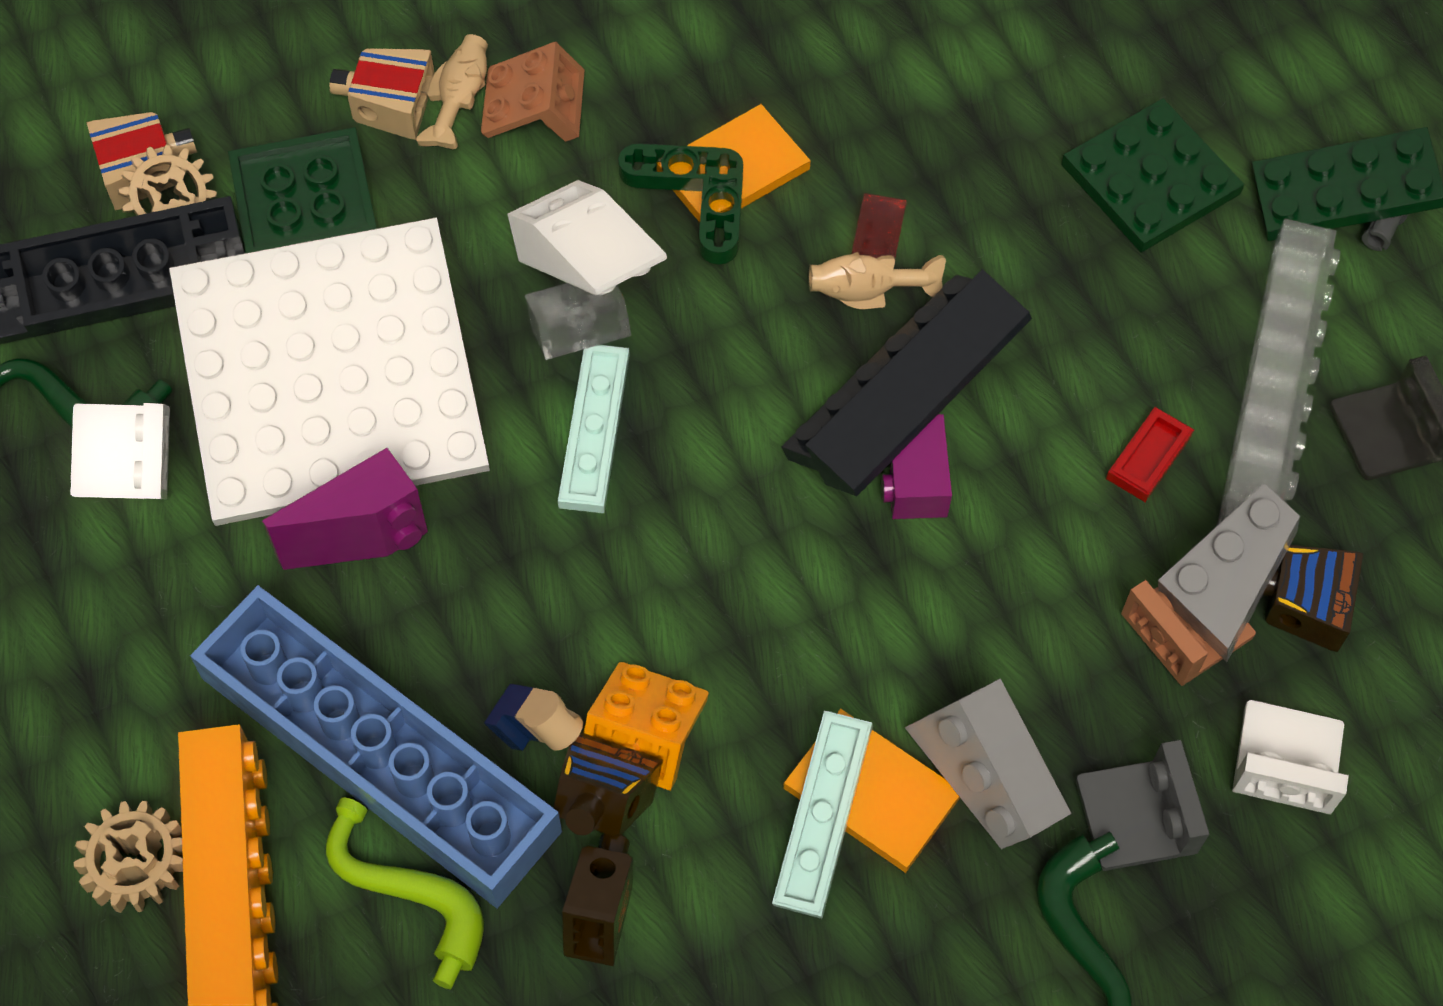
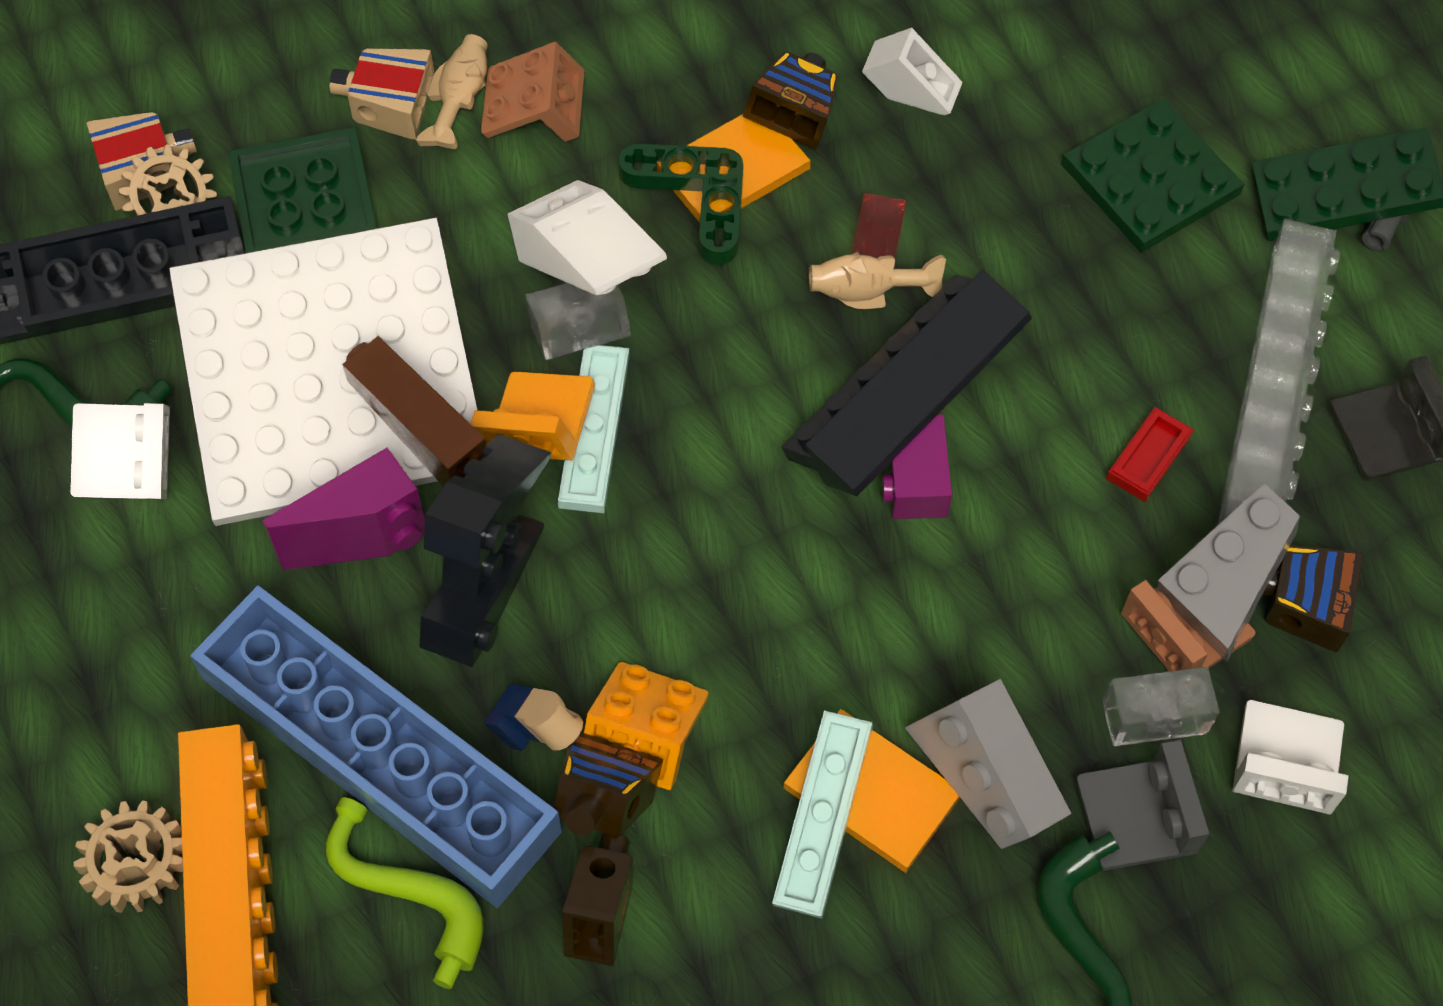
(413, 410): none -> reddish brown slope
(482, 547): none -> black wedge
(540, 411): none -> light orange bracket
(794, 97): none -> dark brown torso
(912, 73): none -> white slope
(1160, 706): none -> clear brick

